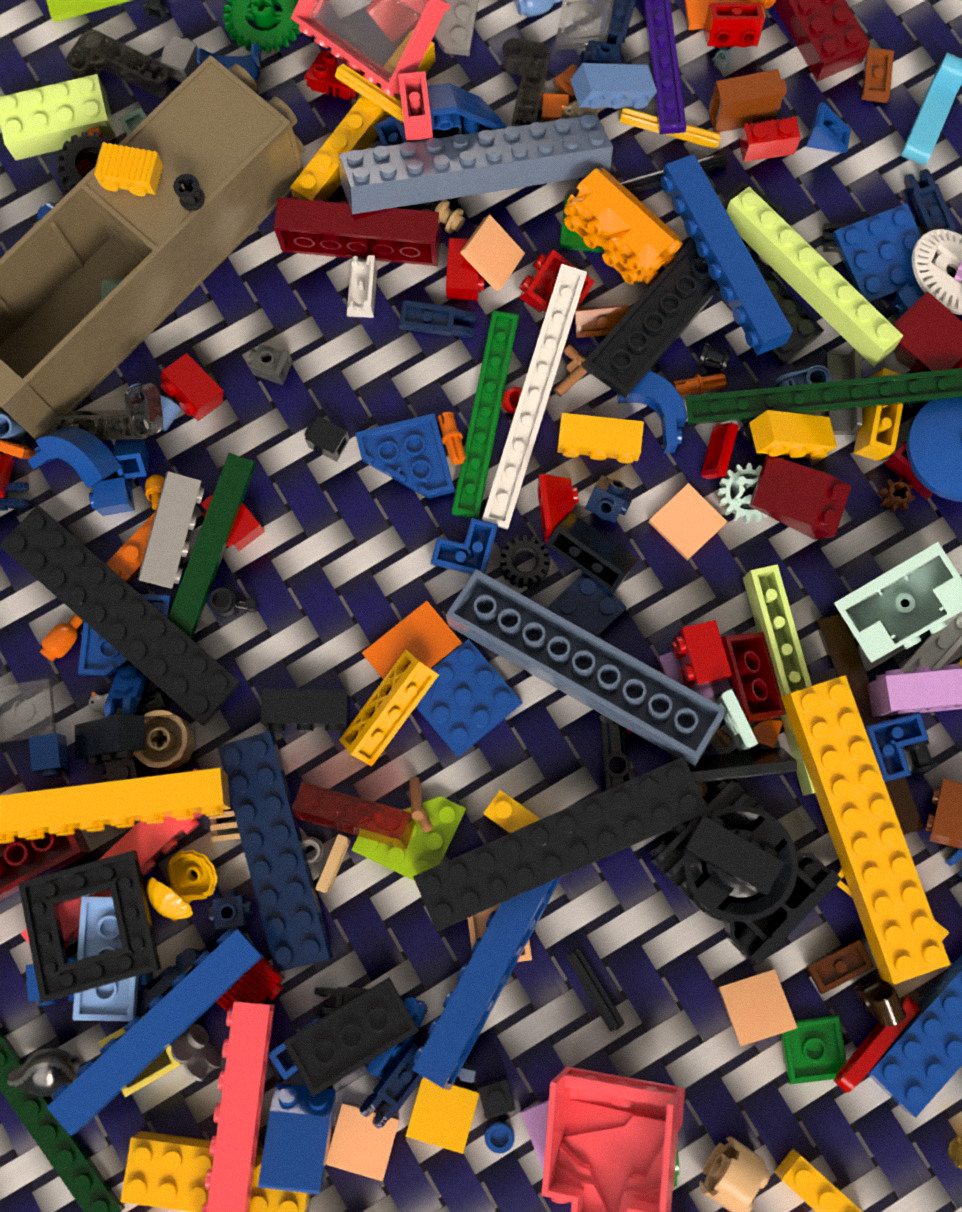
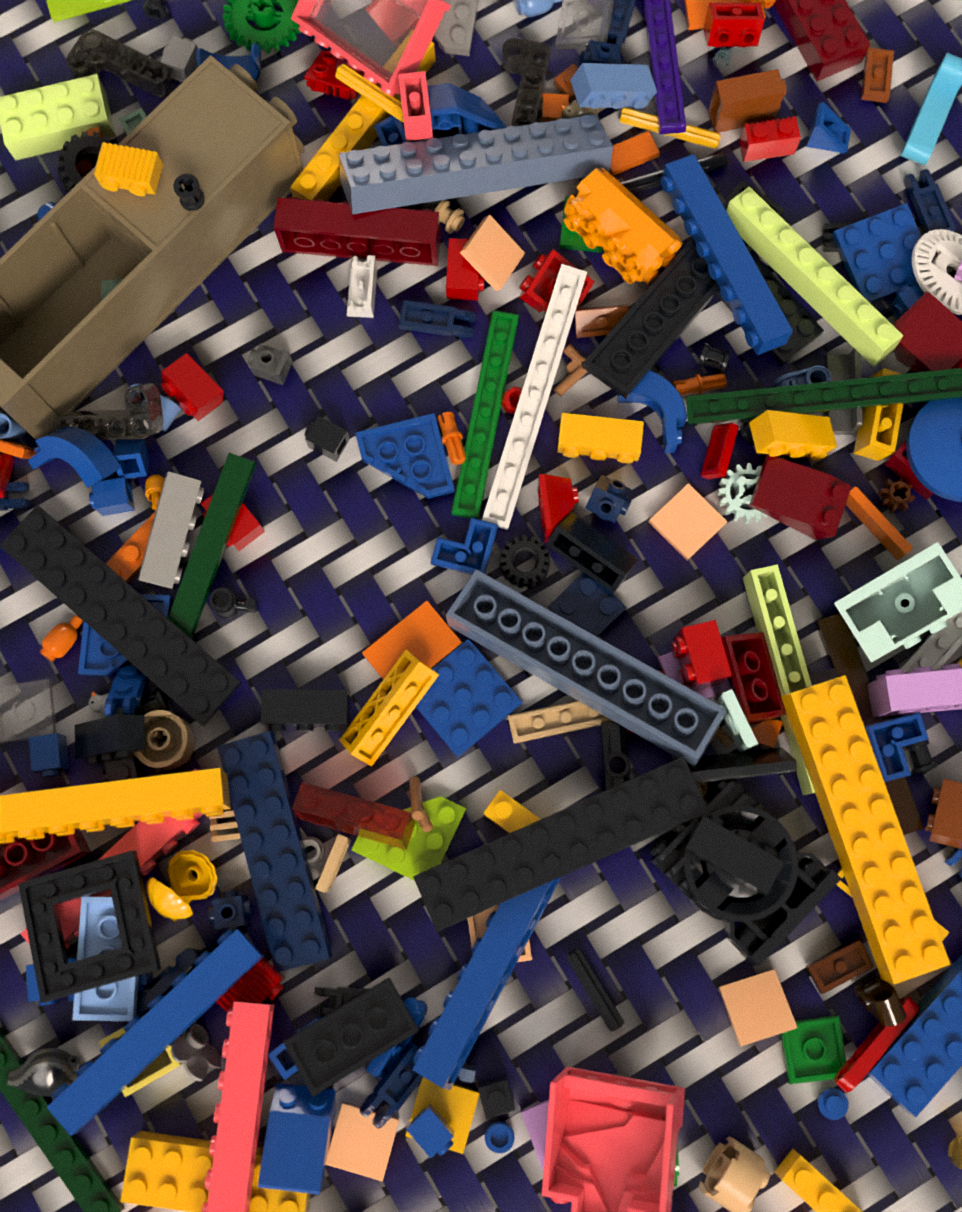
(431, 1131): none -> blue brick
(553, 721): none -> tan tile
(633, 153): none -> orange tile
(832, 1103): none -> blue plate
(877, 524): none -> orange tile

